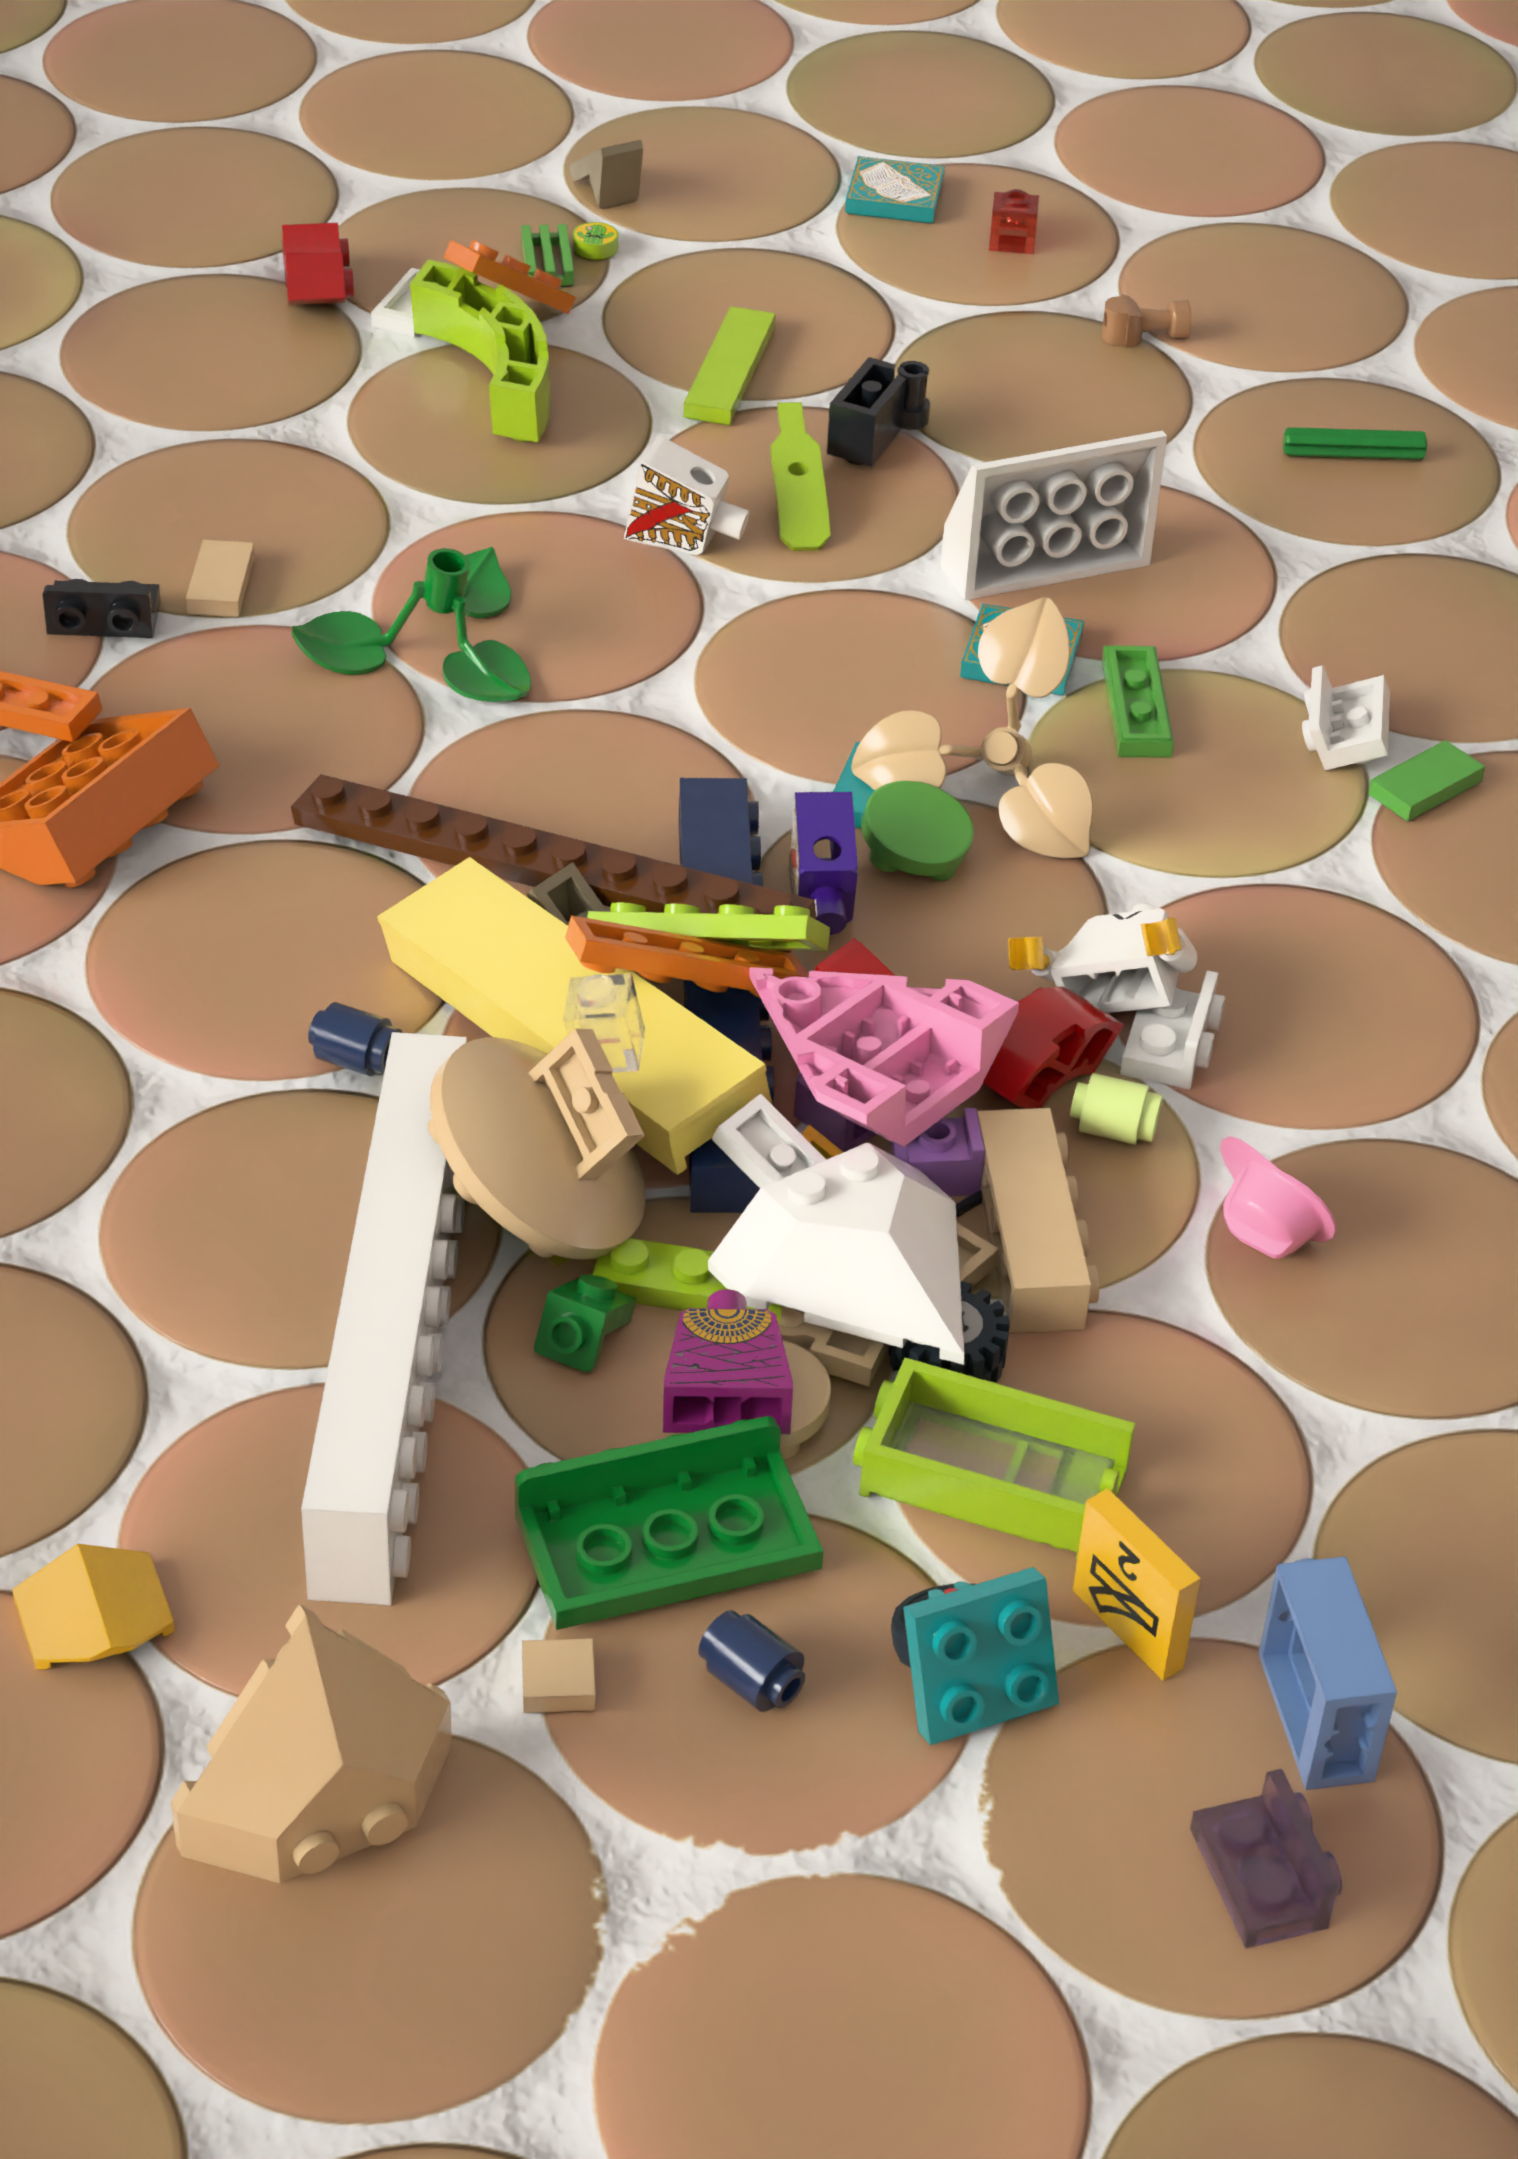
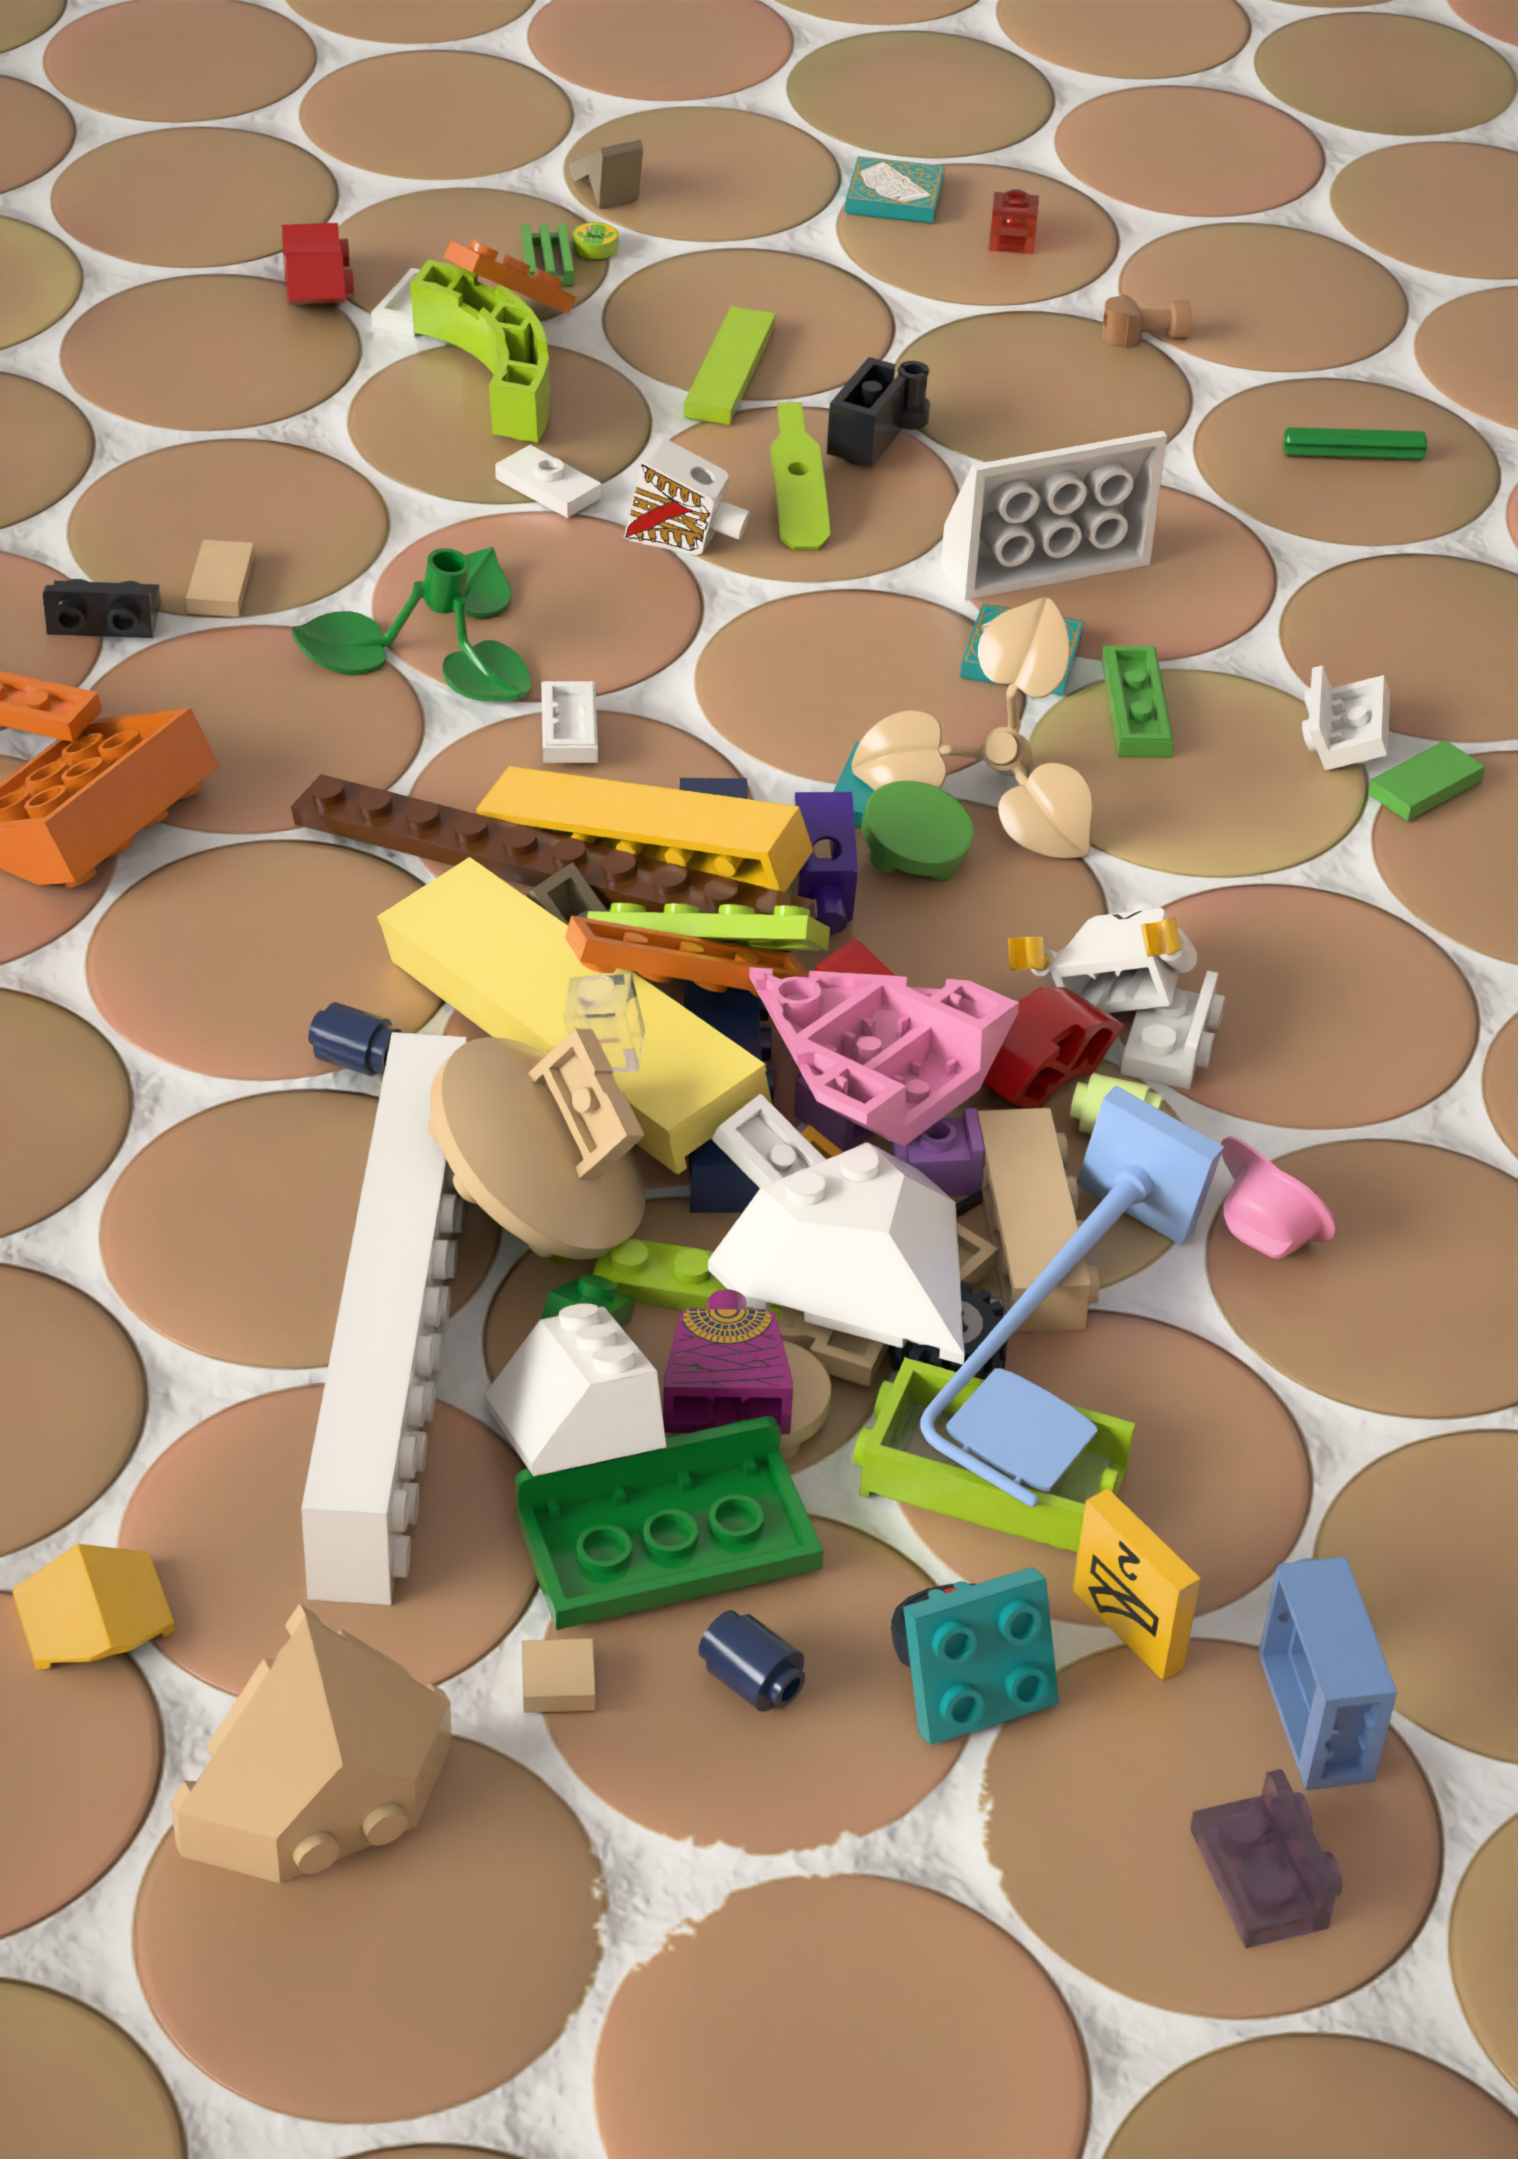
(548, 481): none -> white plate
(569, 722): none -> white plate
(577, 1393): none -> white slope
(691, 829): none -> yellow brick
(1137, 1166): none -> light blue piece

